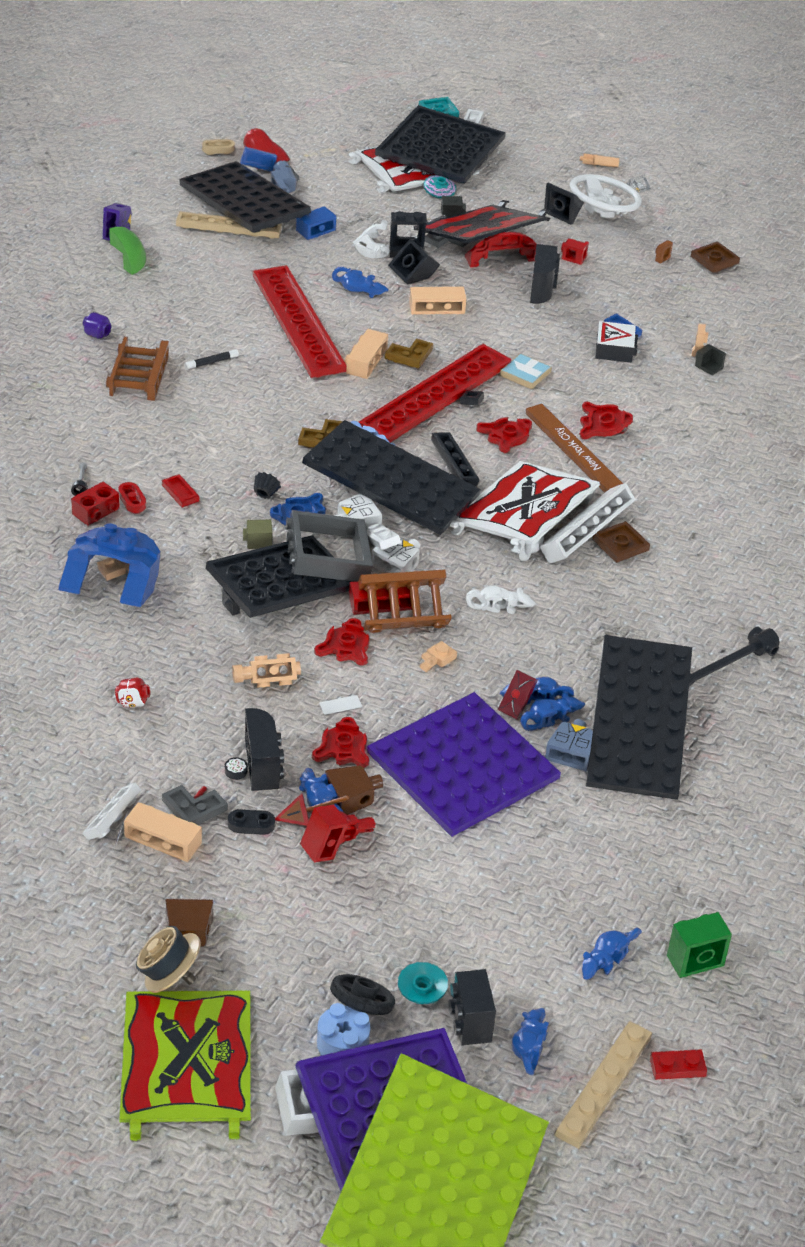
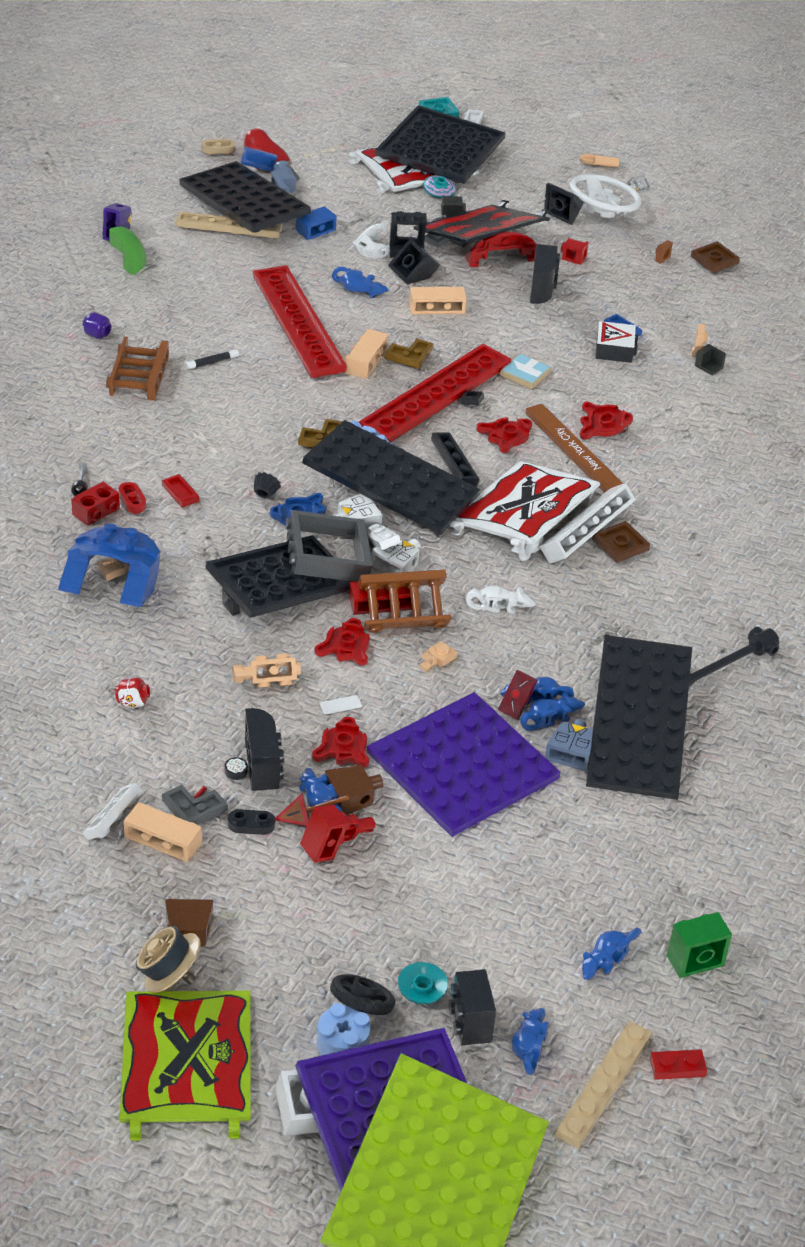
(258, 533): olive brick -> none

